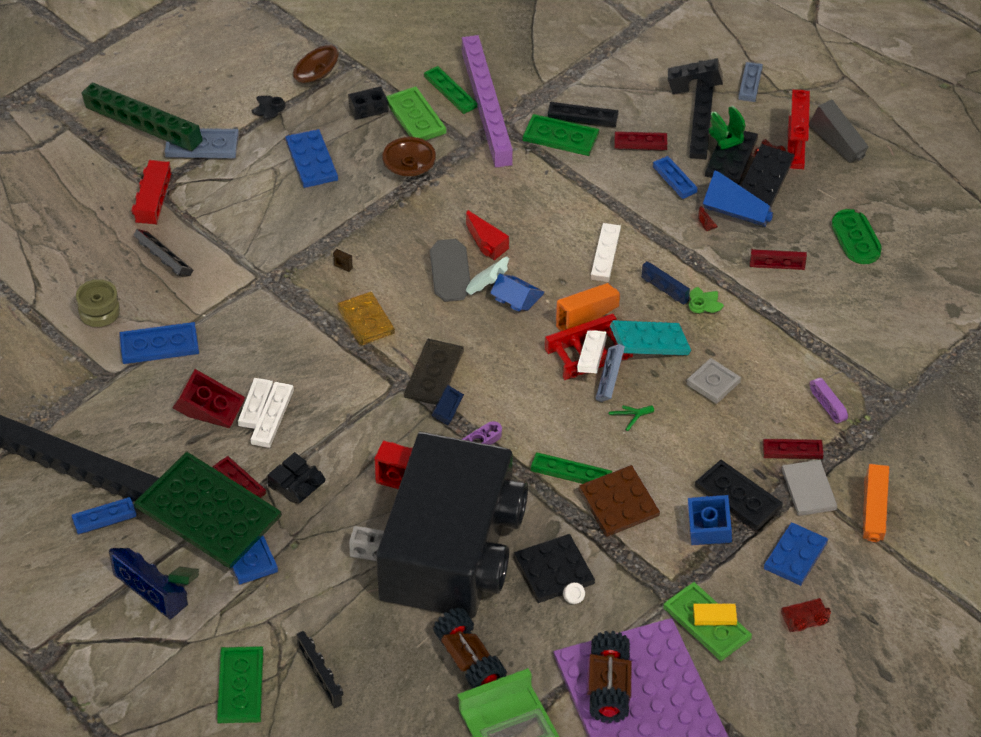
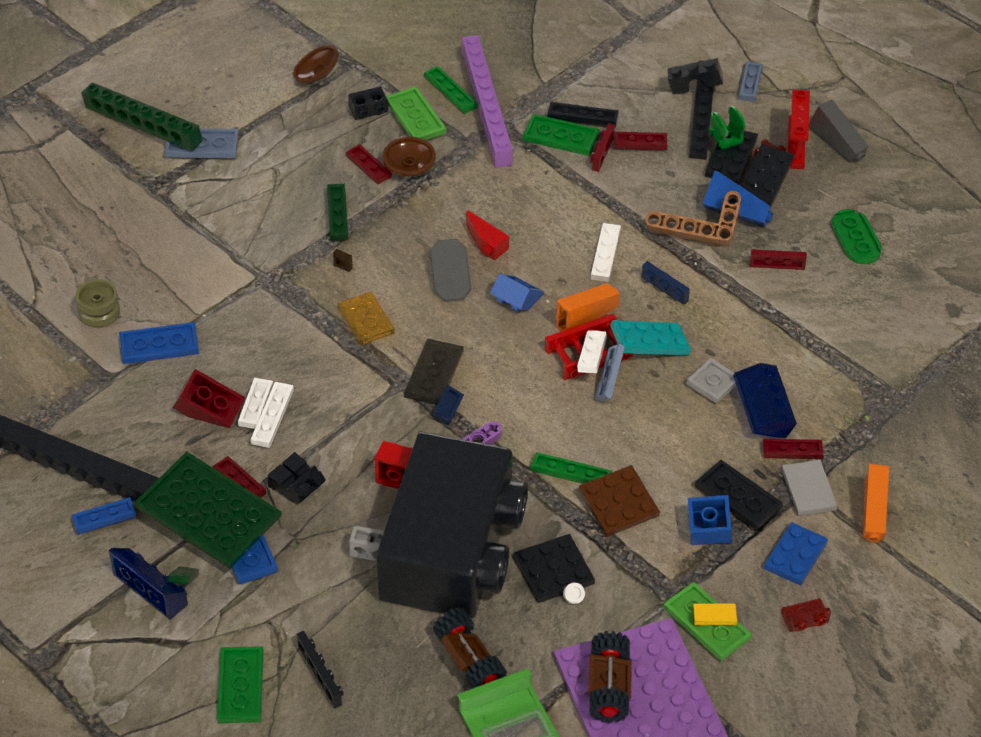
(152, 192): red brick -> none
(160, 250): black plate -> none
(269, 106): black plate -> none
(311, 158): blue plate -> none
(337, 211): none -> dark green plate
(368, 164): none -> dark red tile
(487, 276): light aqua slope -> none
(602, 147): none -> dark red plate
(630, 410): green plant -> none
(675, 177): blue plate -> none
(699, 225): none -> medium nougat beam
(704, 301): bright green plate -> none
(705, 220): clear red slope -> none
(765, 400): none -> clear blue slope
(828, 400): medium lavender beam -> none

